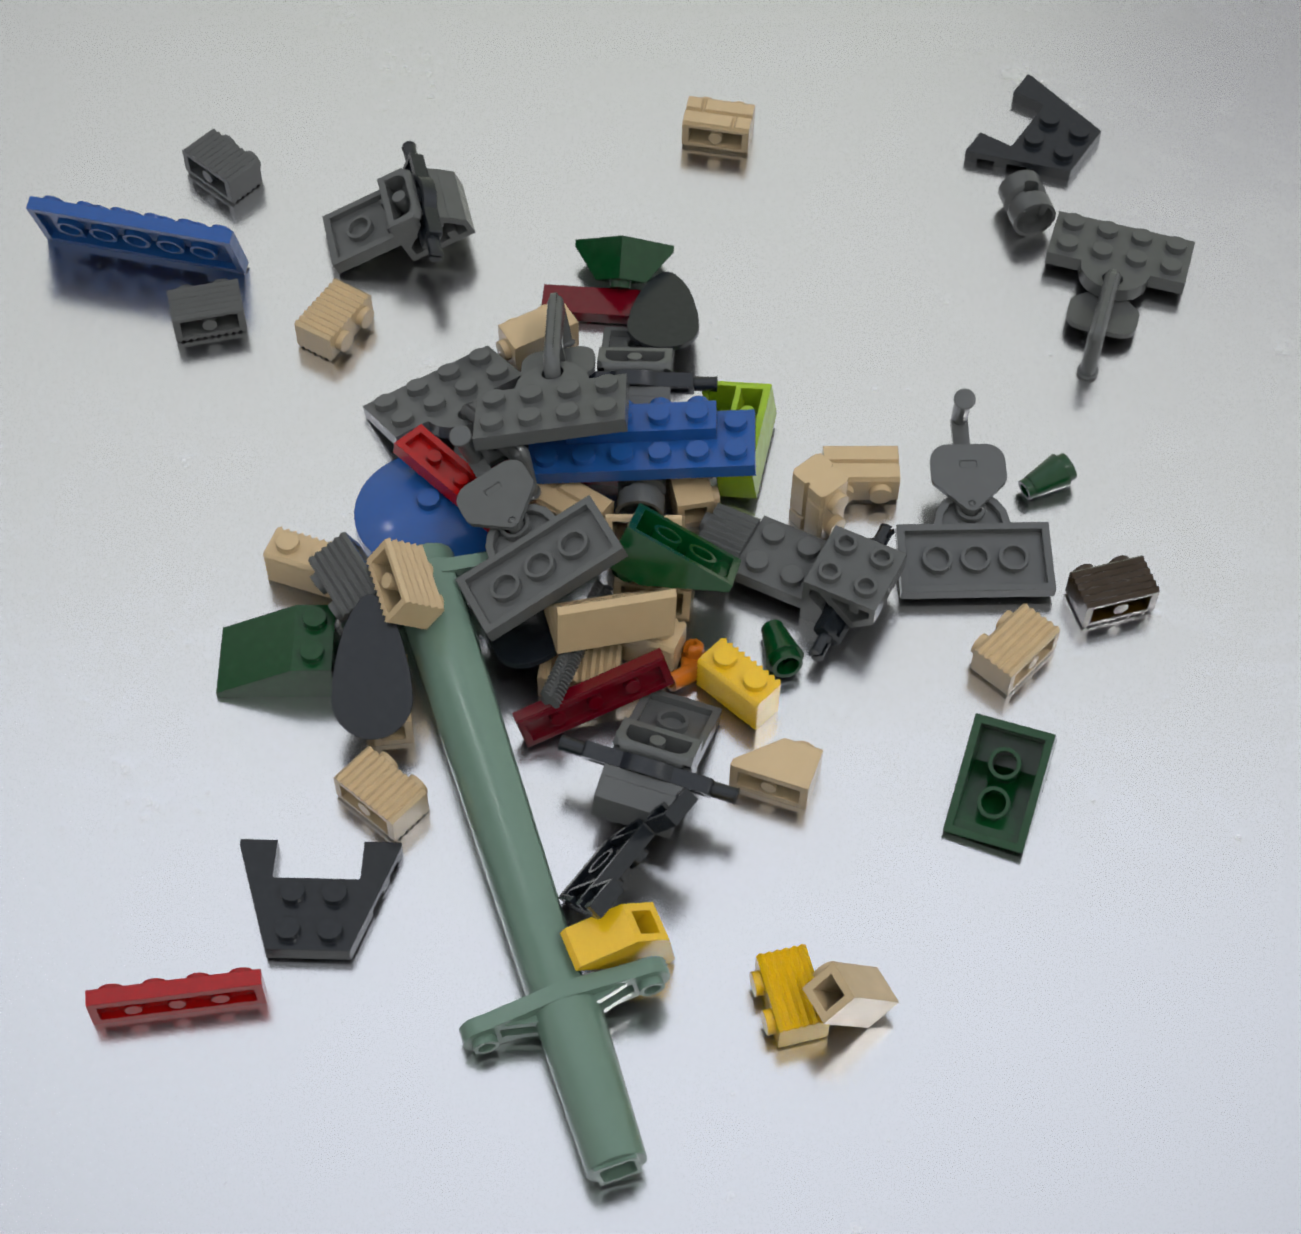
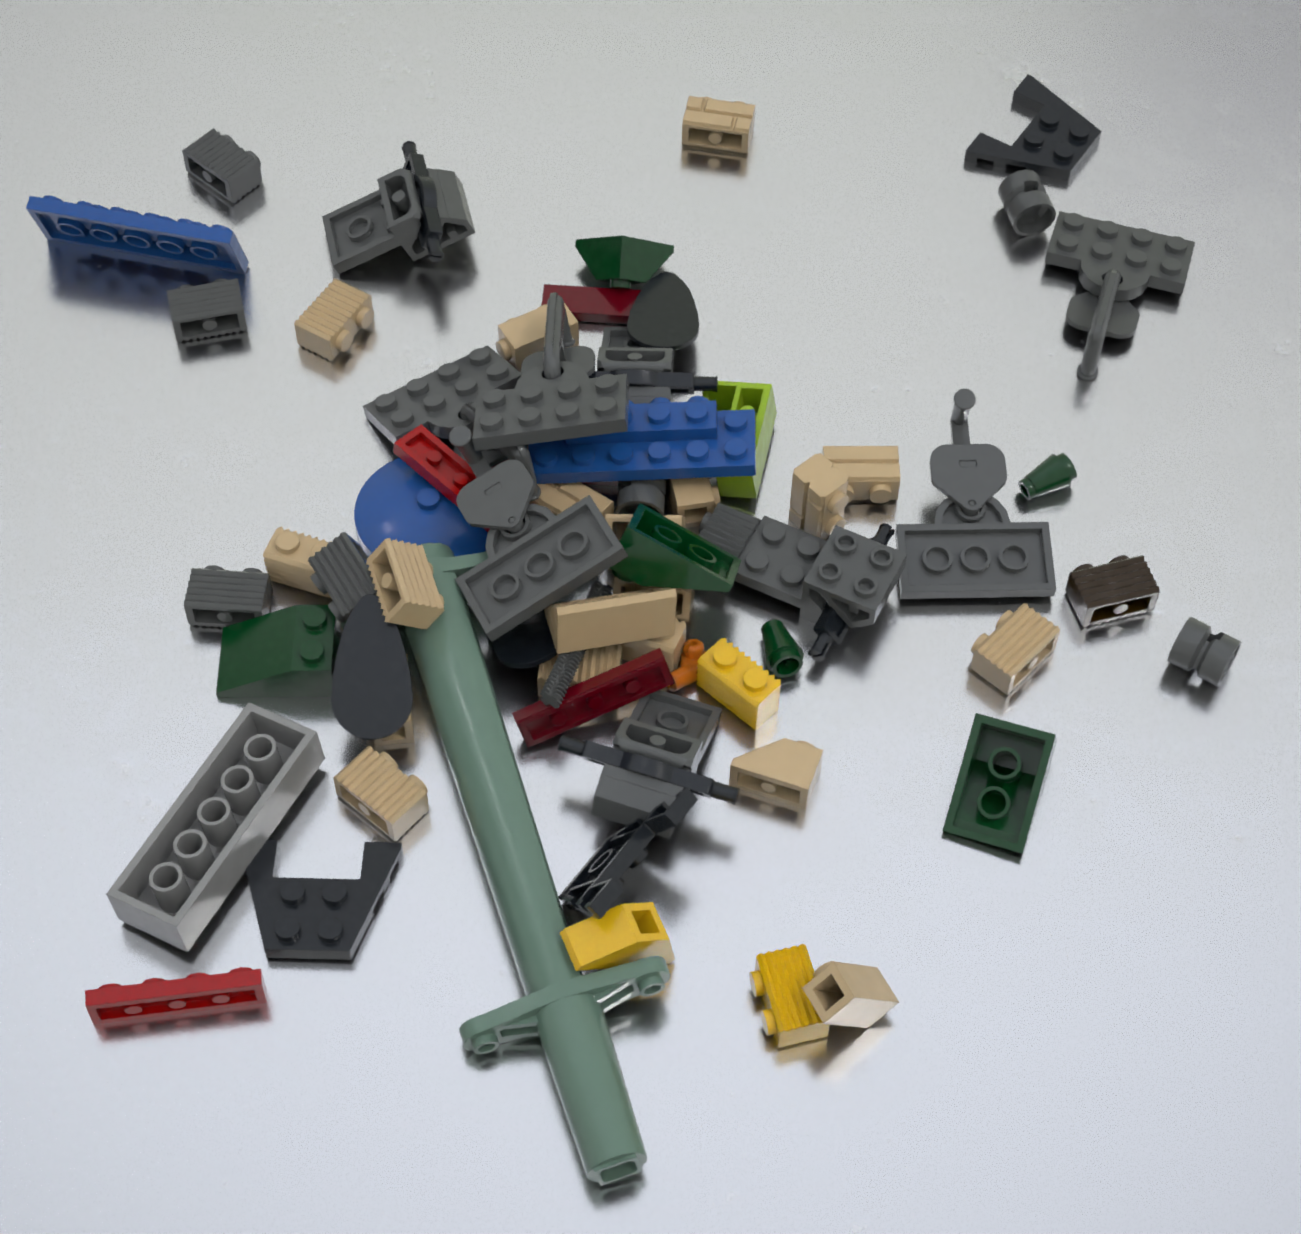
(216, 826): none -> light grey brick
(226, 596): none -> dark grey brick
(1203, 651): none -> dark grey wheel

